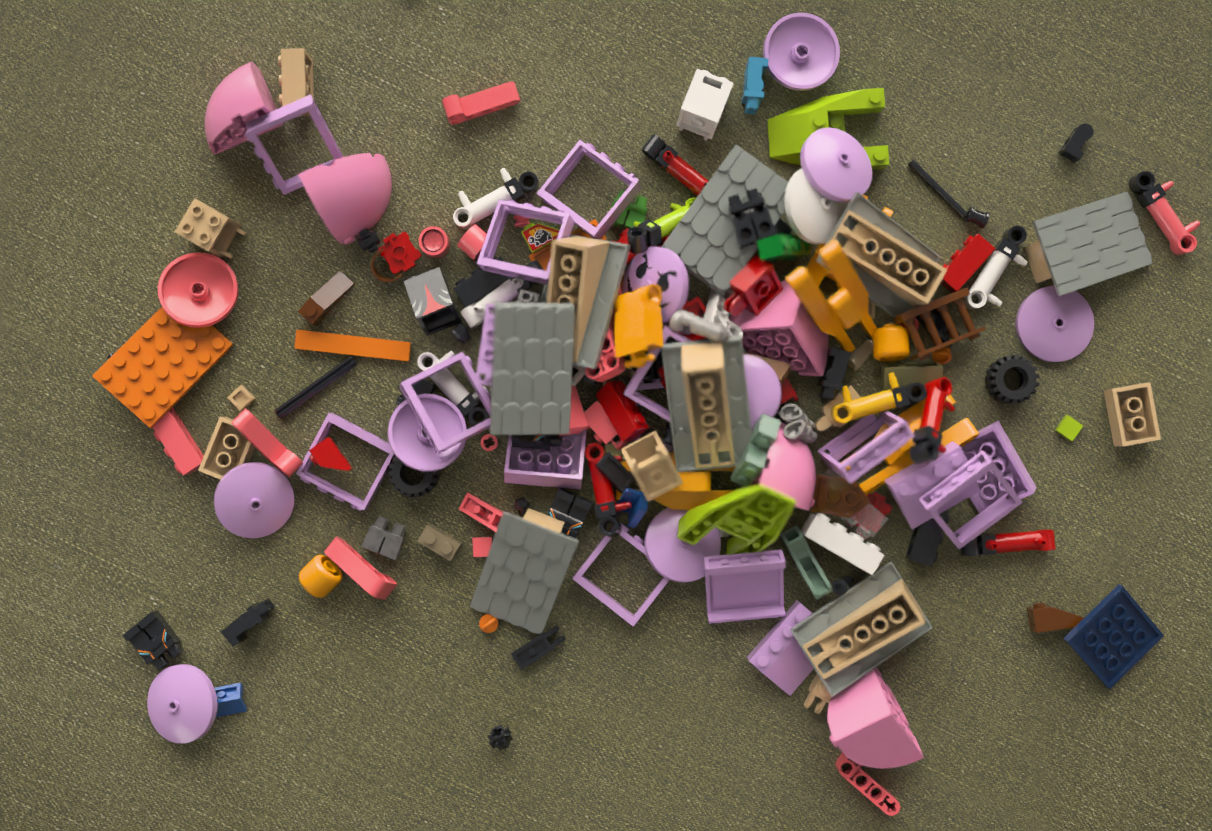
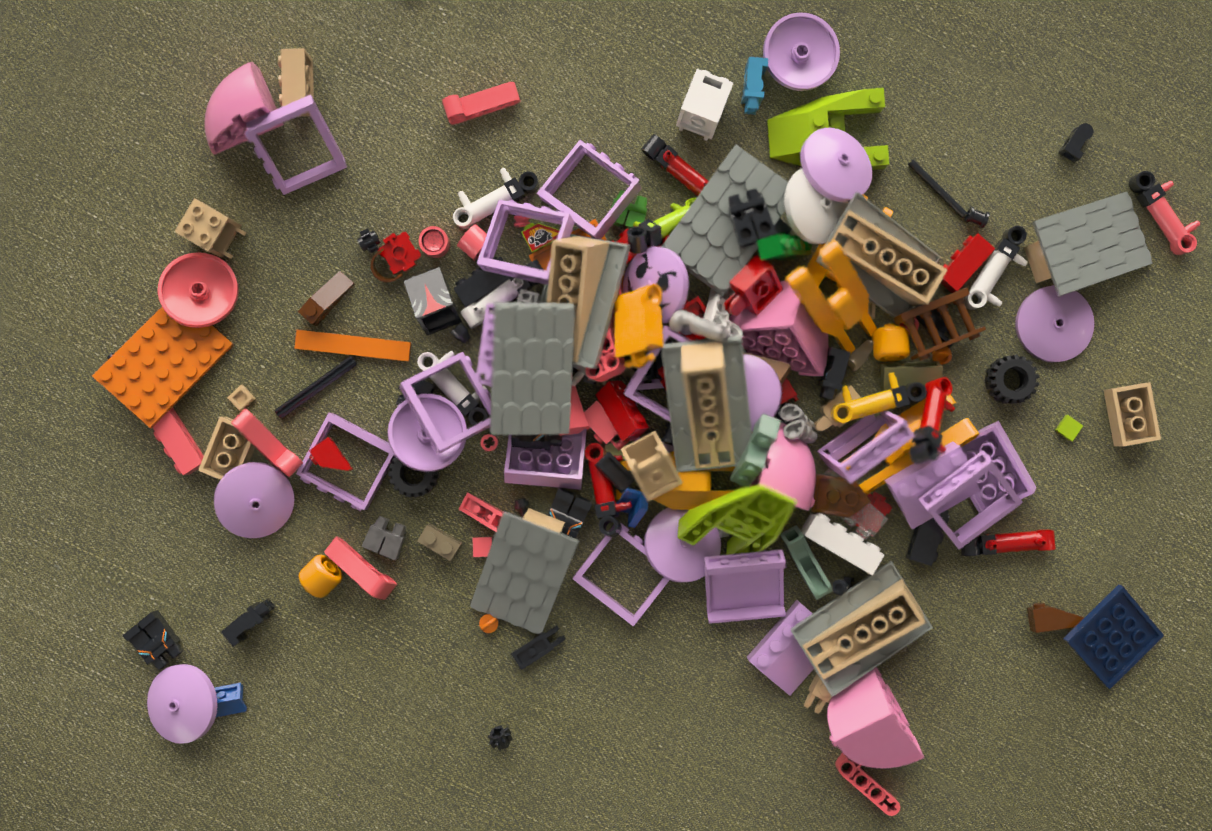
(350, 193): bright pink brick -> none

